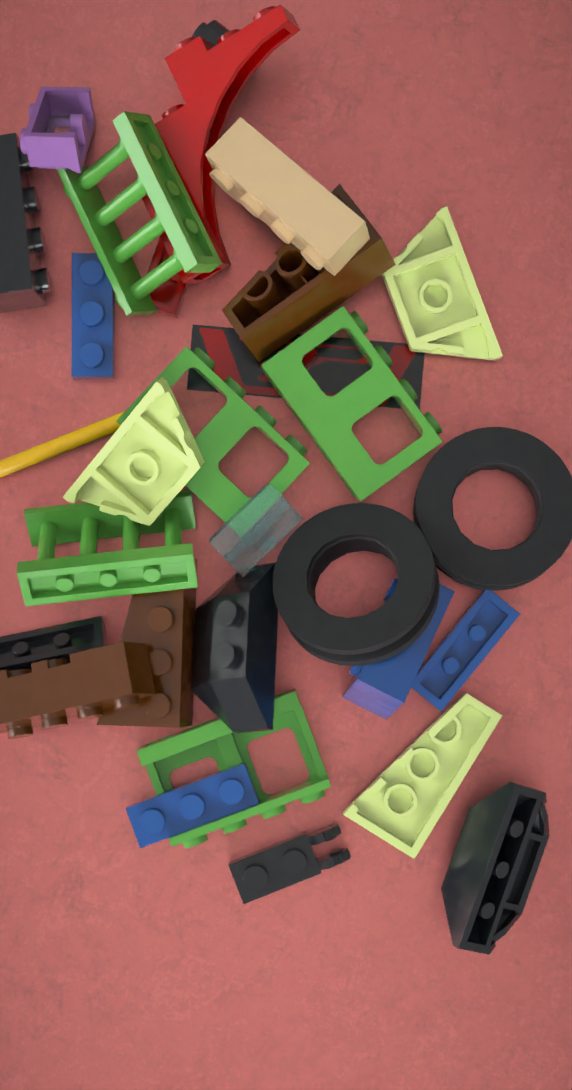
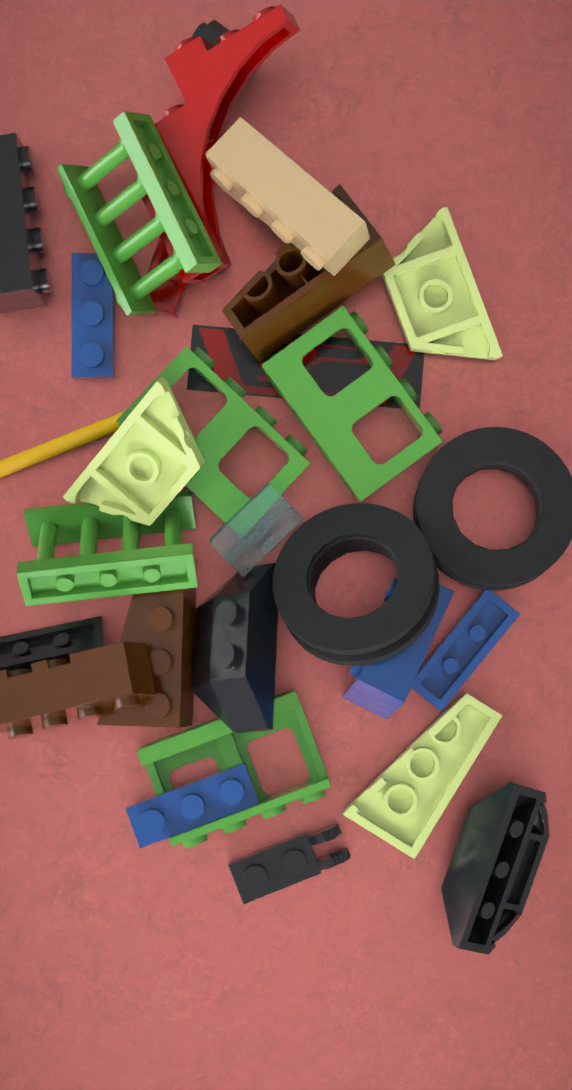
(59, 128): medium lavender window -> none

